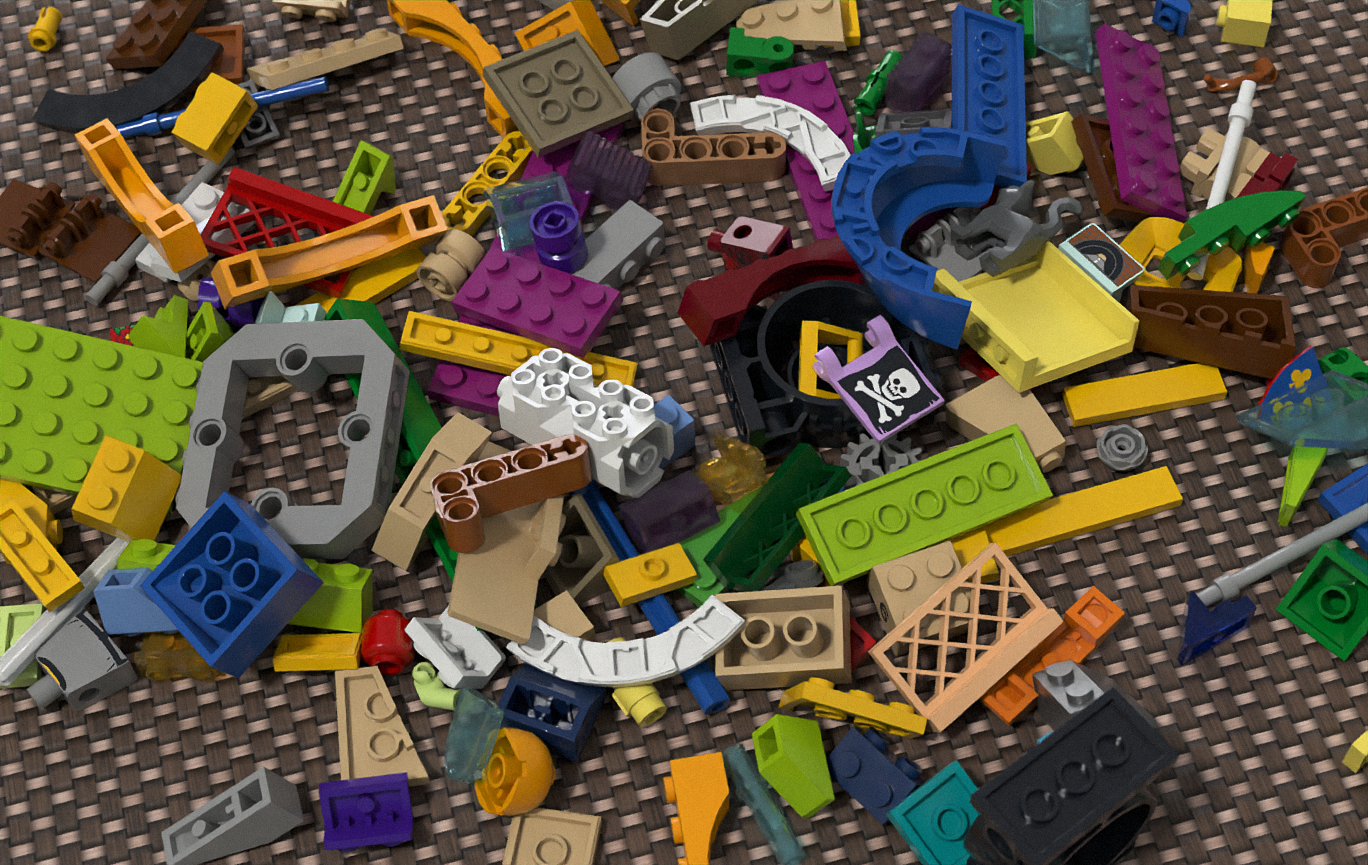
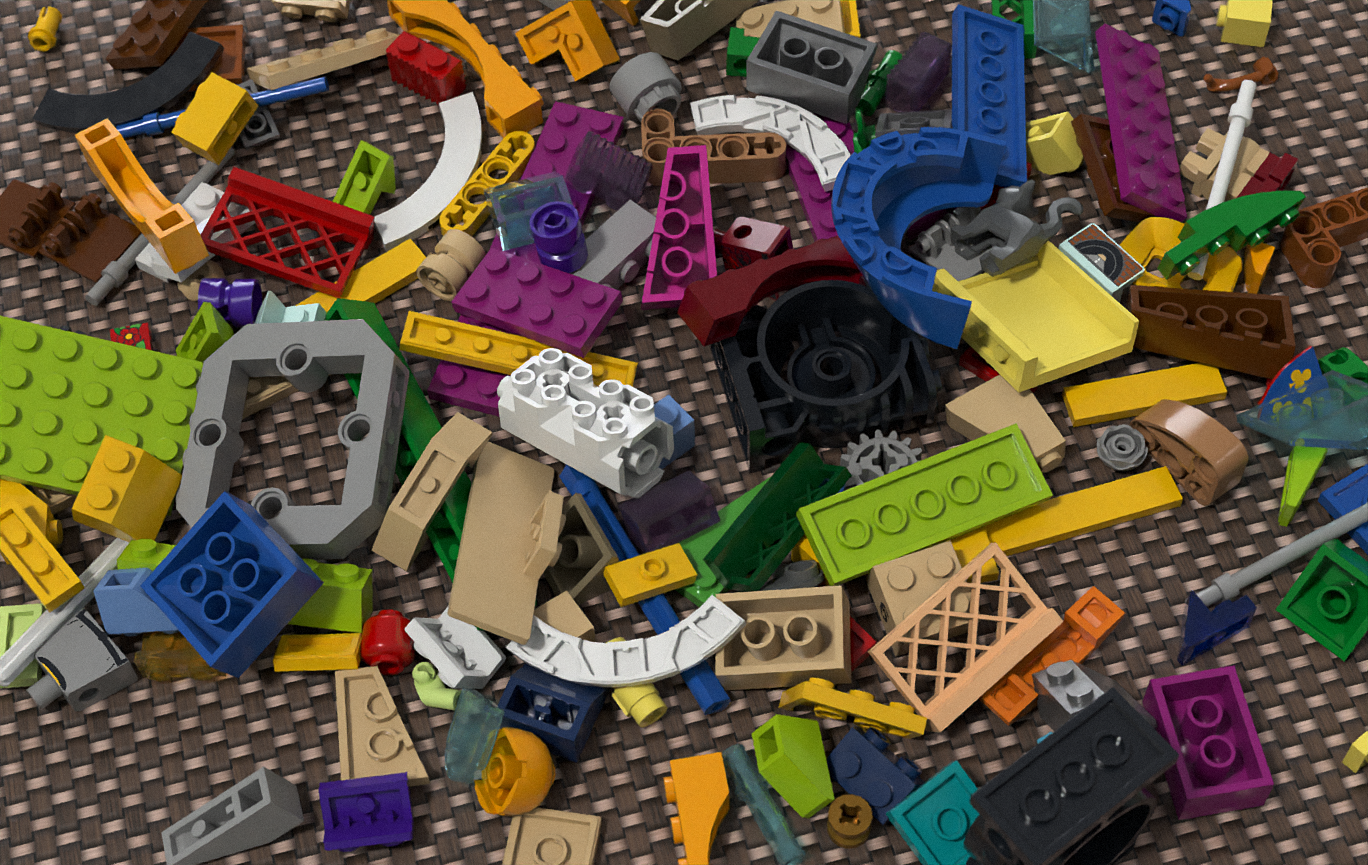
(166, 331): lime slope -> none
(288, 266): light orange arch -> none
(425, 68): none -> red brick
(455, 167): none -> white tile
(506, 483): dark orange beam -> none
(557, 93): dark tan plate -> none
(682, 230): none -> dark pink wedge
(735, 472): clear yellow bracket -> none
(810, 66): none -> flat silver slope
(817, 333): yellow tile -> none
(849, 831): none -> pearl gold wheel
(881, 385): flag -> none
(1194, 448): none -> medium nougat beam
(1216, 742): none -> magenta brick

